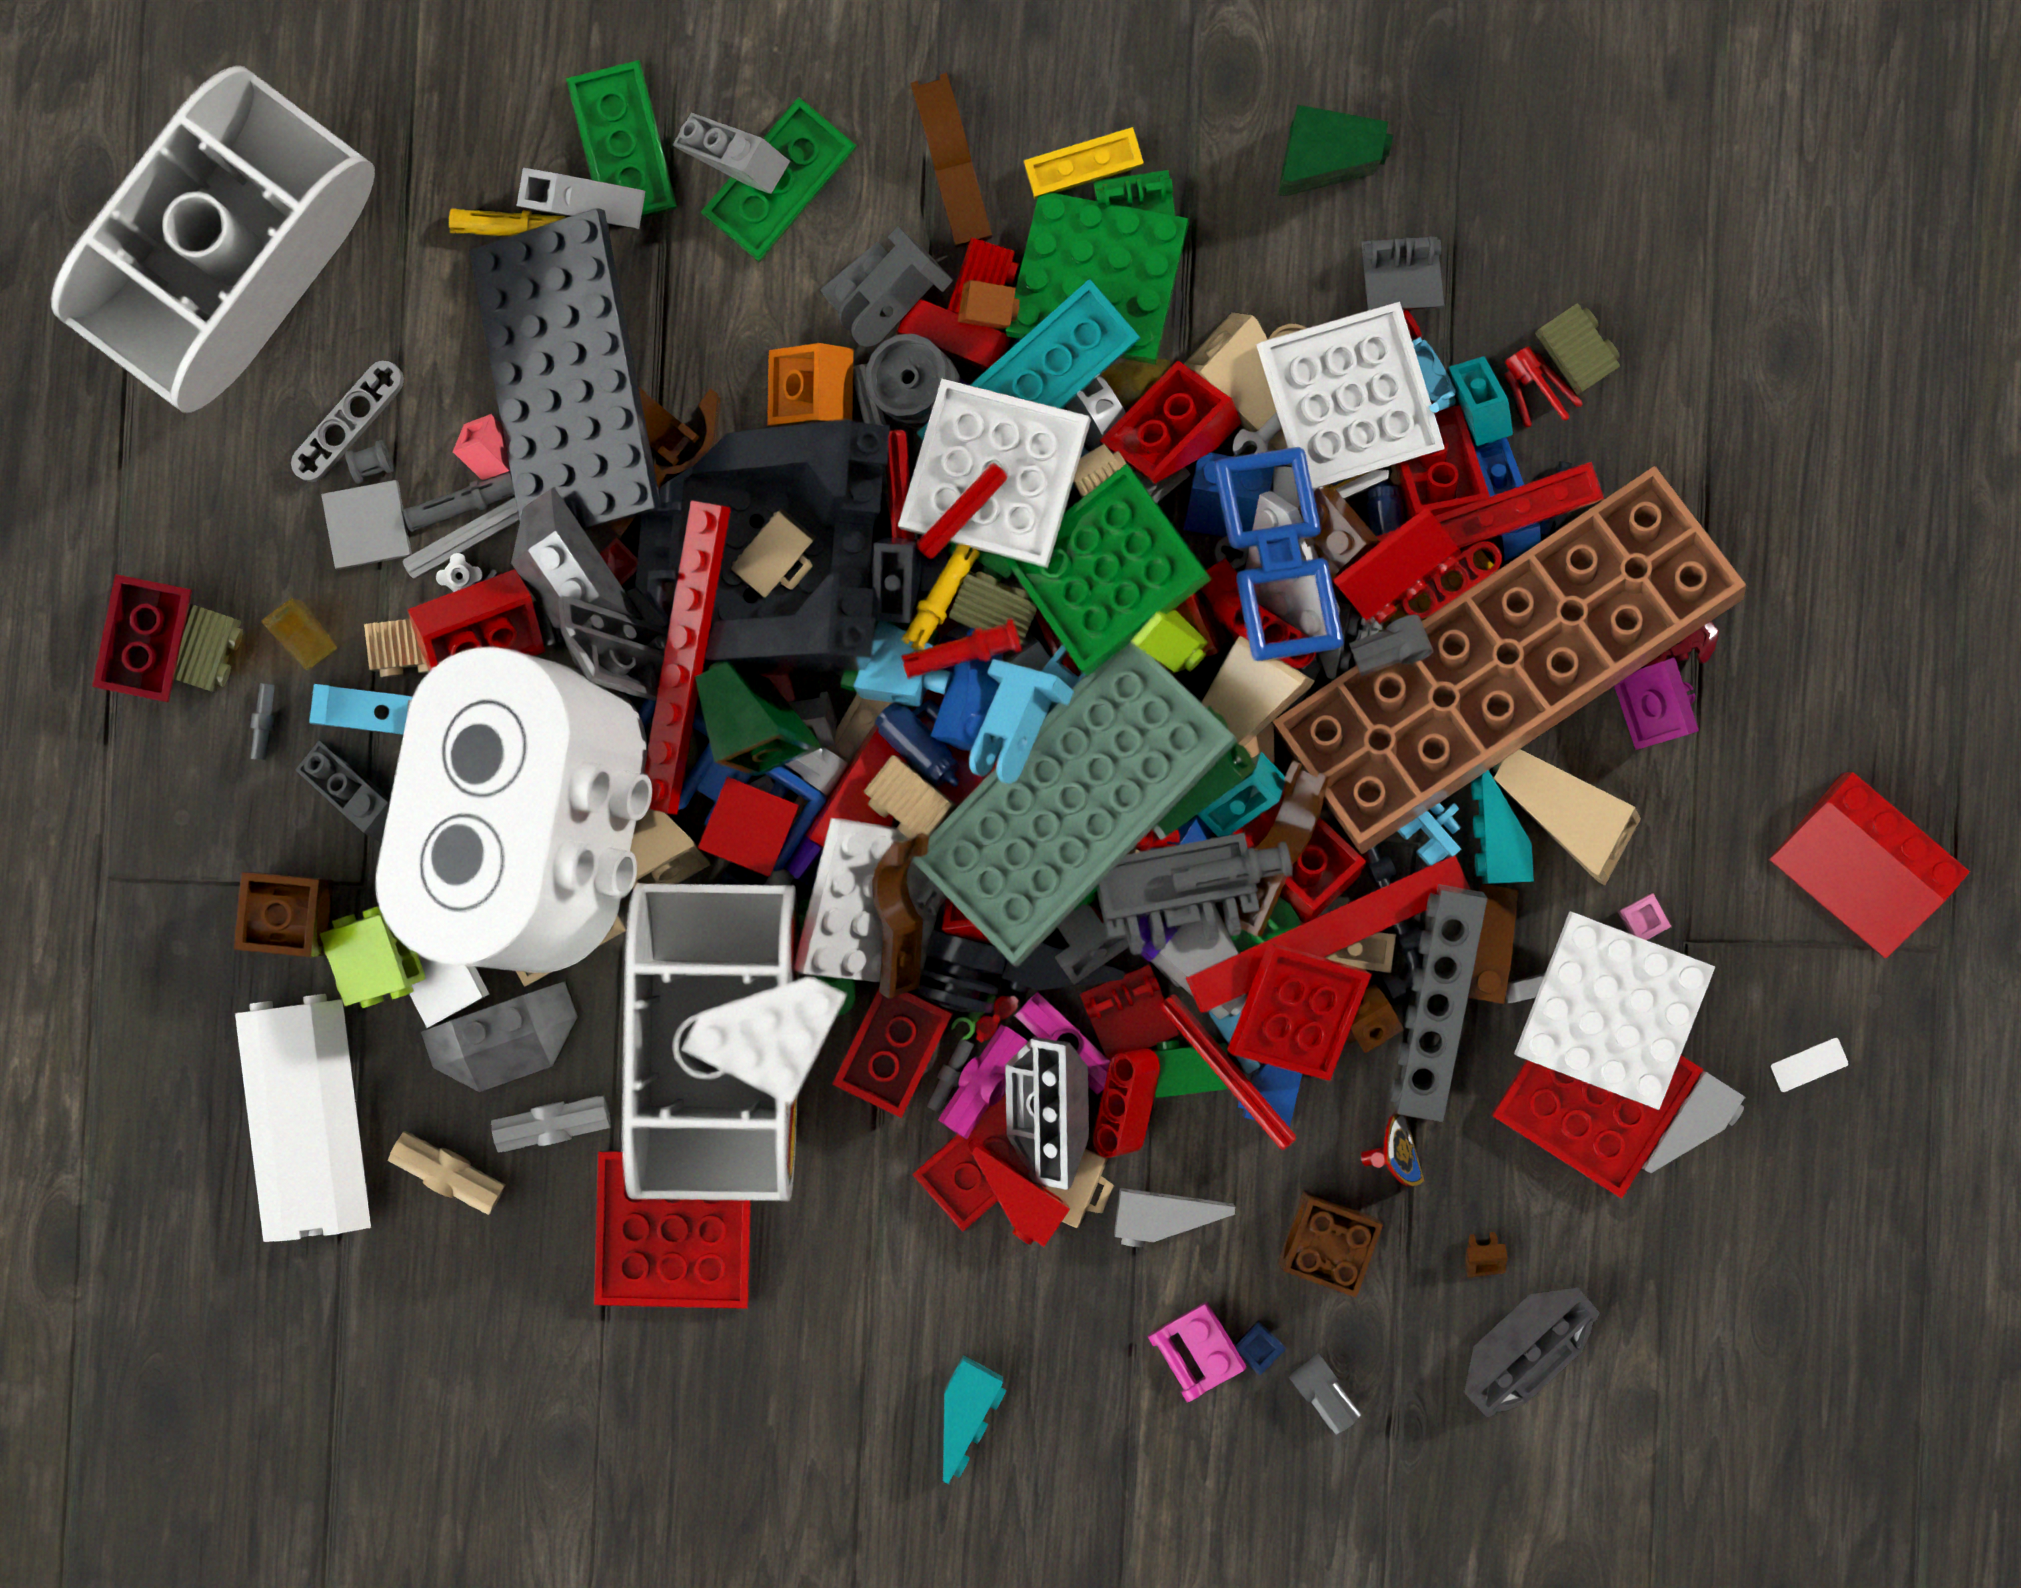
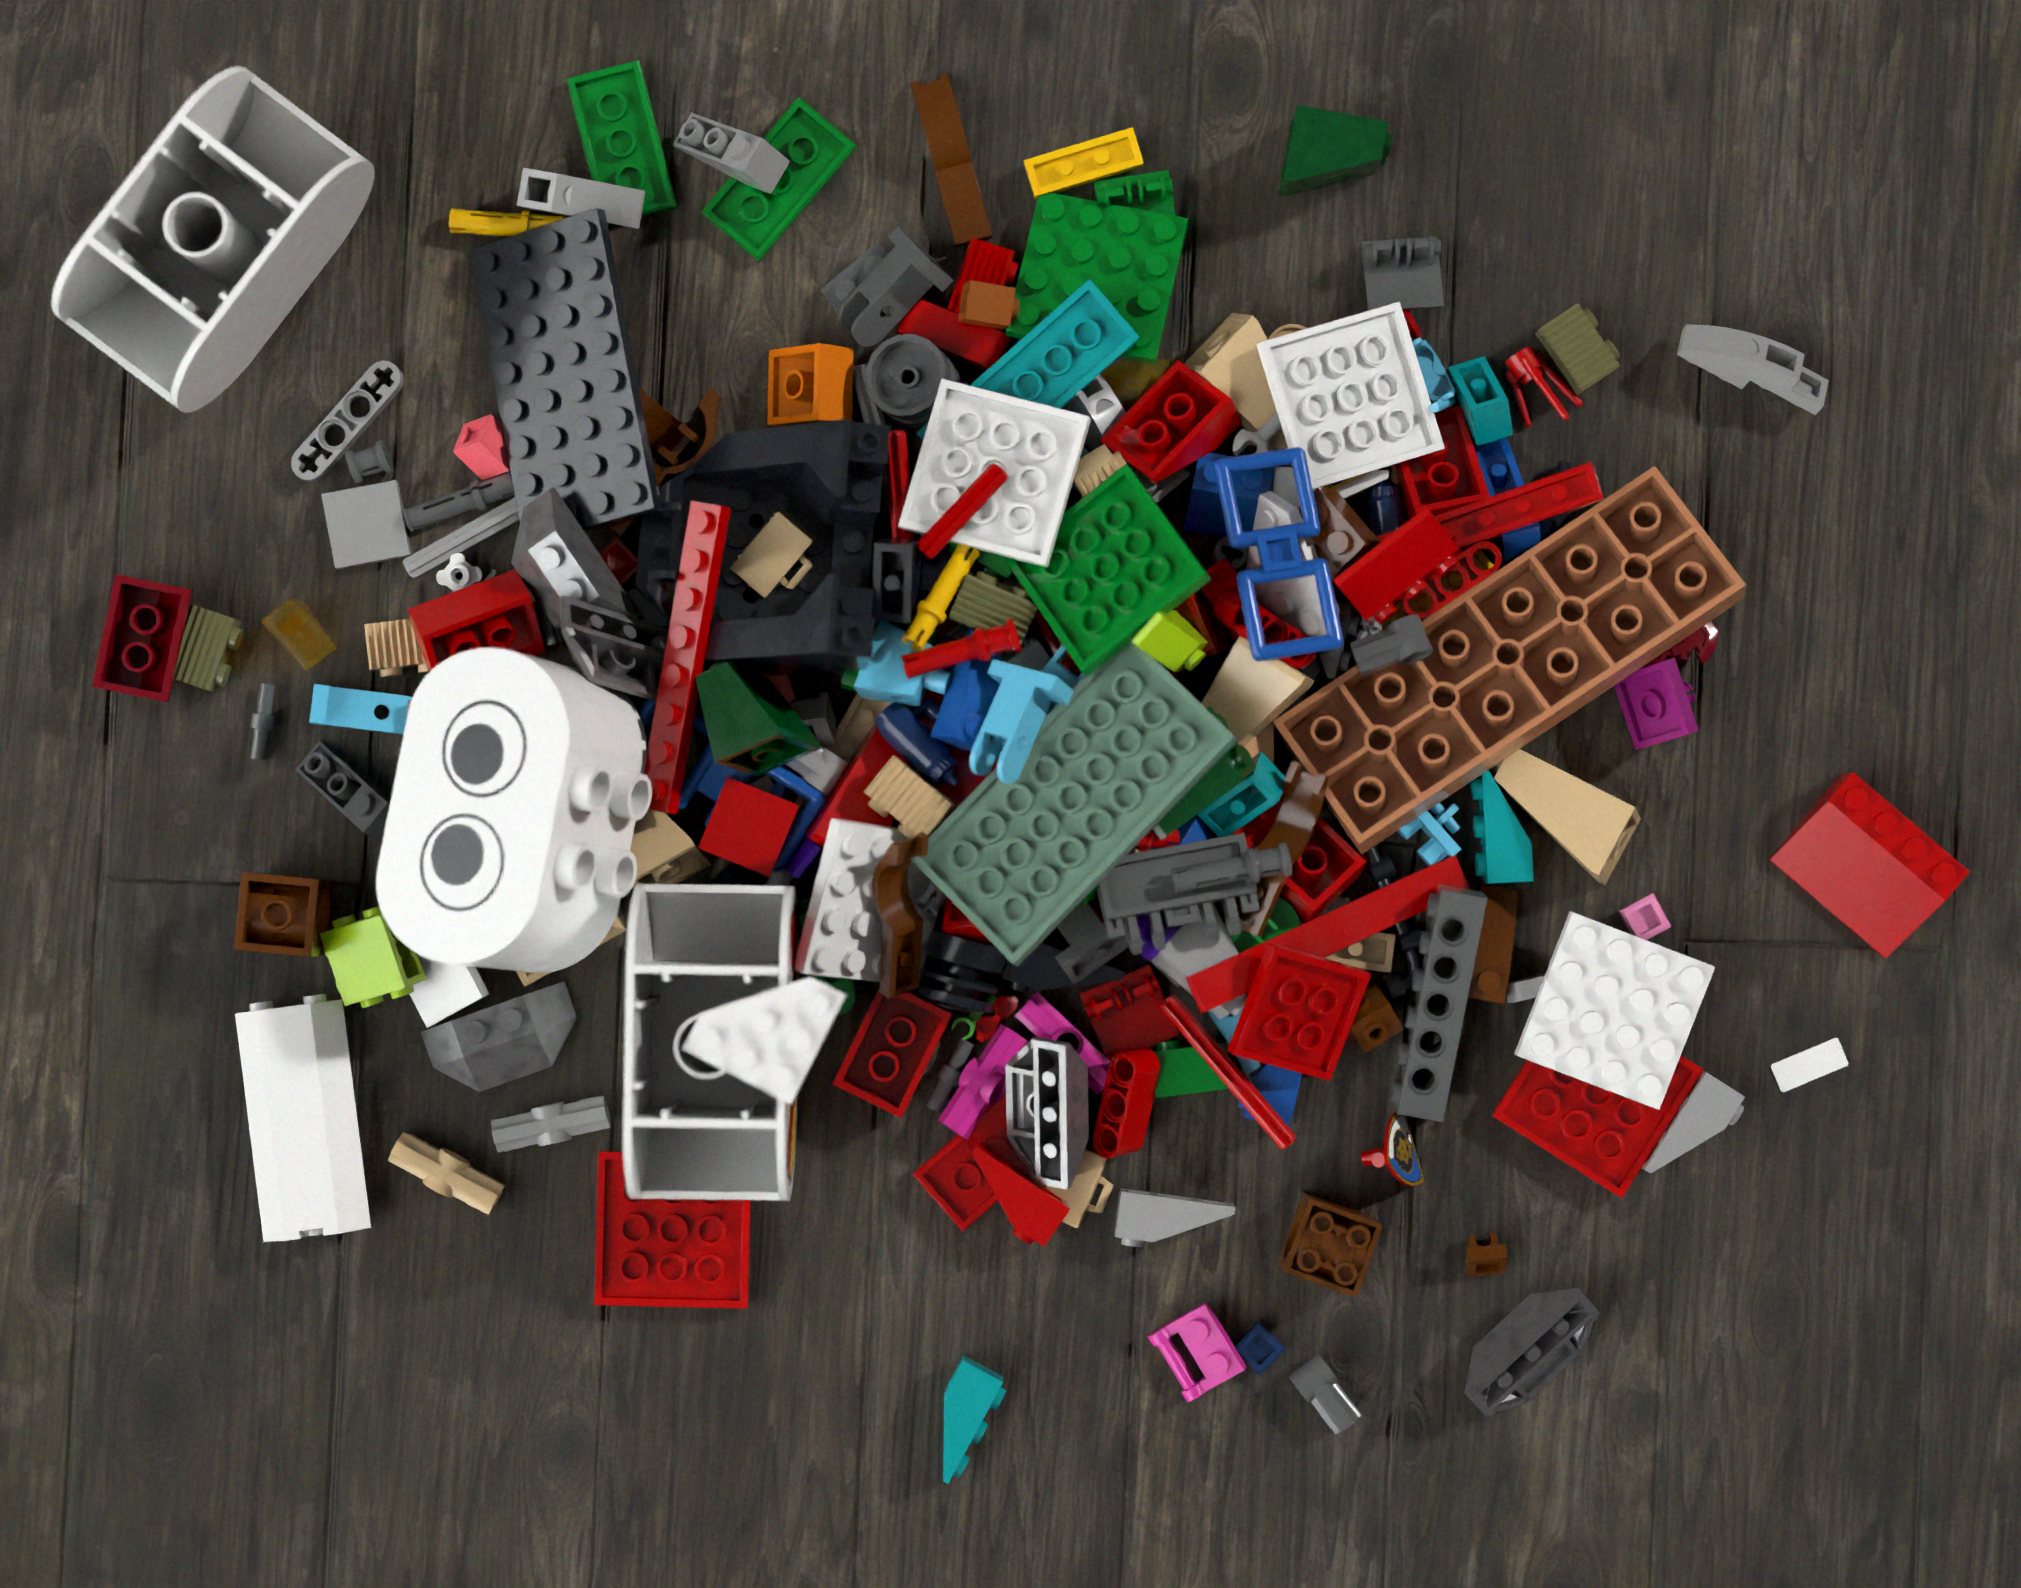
(1747, 357): none -> light grey slope

